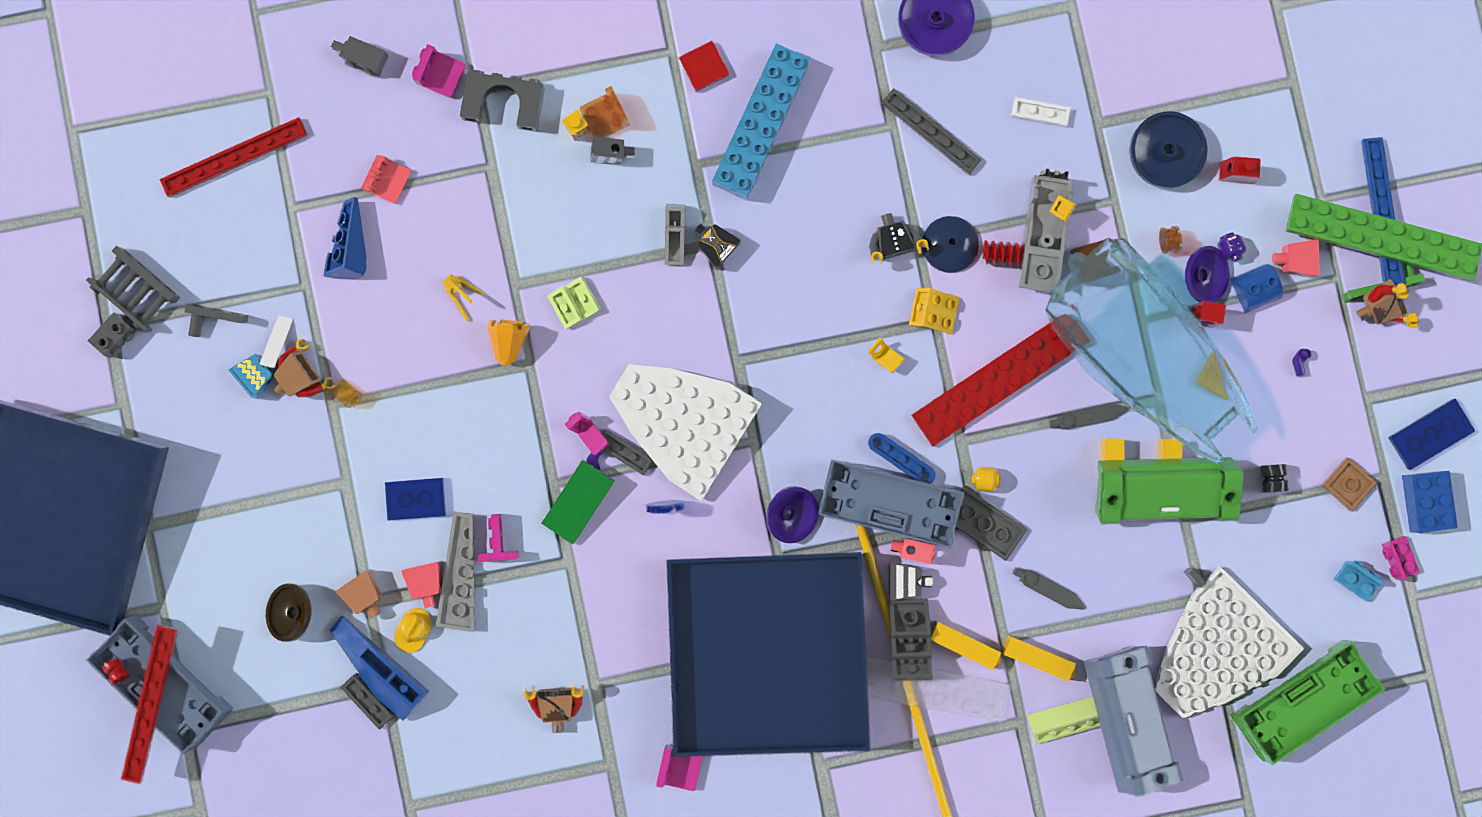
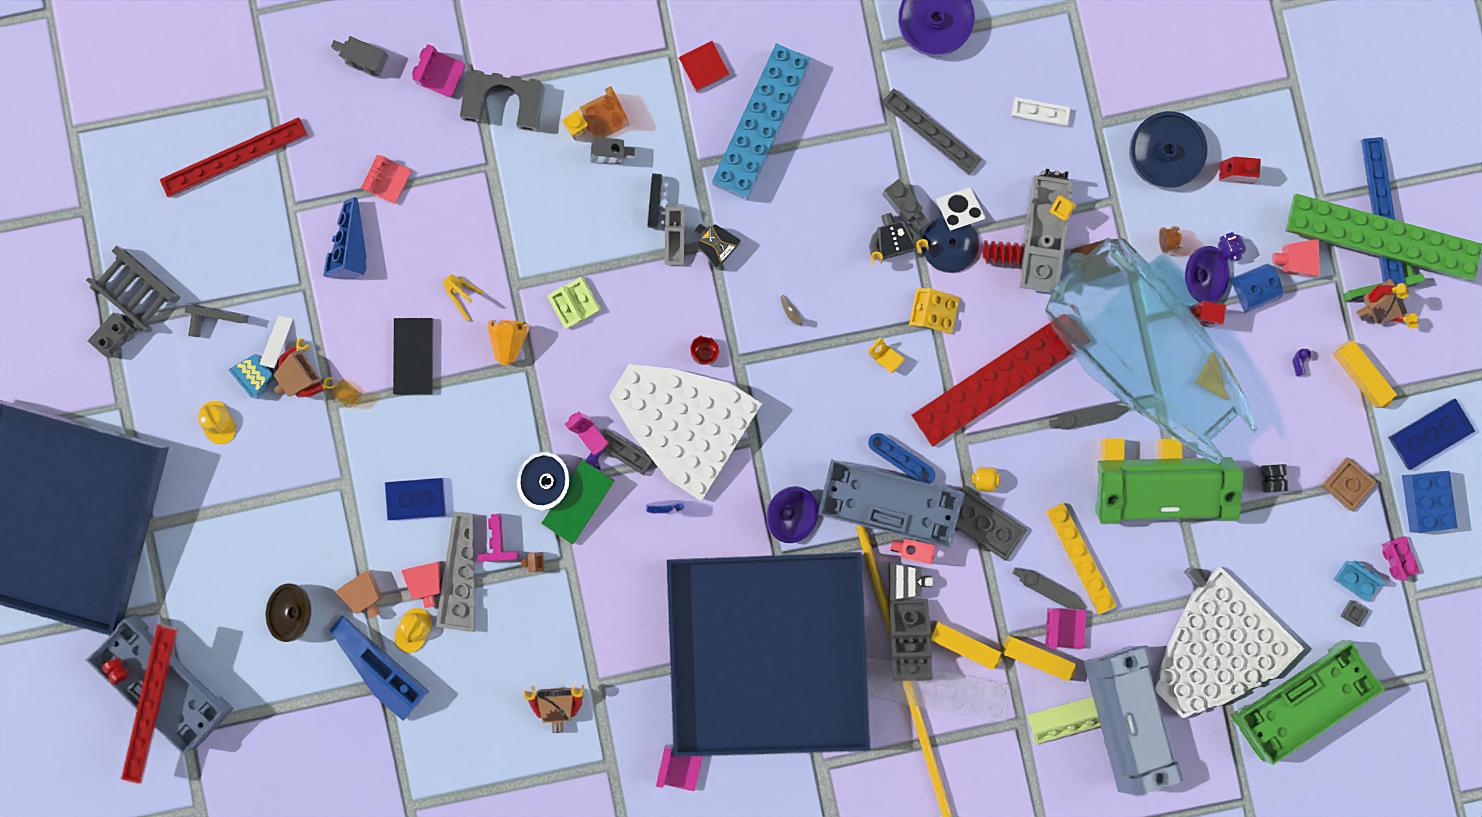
(217, 422): none -> yellow piece
(366, 701): dark grey tile -> none
(413, 356): none -> black tile
(534, 478): none -> dark blue dish
(534, 562): none -> dark orange tile
(654, 202): none -> black beam
(704, 350): none -> red hair
(791, 311): none -> dark tan bar
(905, 204): none -> dark grey hinge
(960, 208): none -> white sticker
(1065, 628): none -> dark pink bracket
(1080, 558): none -> yellow plate
(1354, 613): none -> dark grey tile
(1364, 374): none -> yellow brick

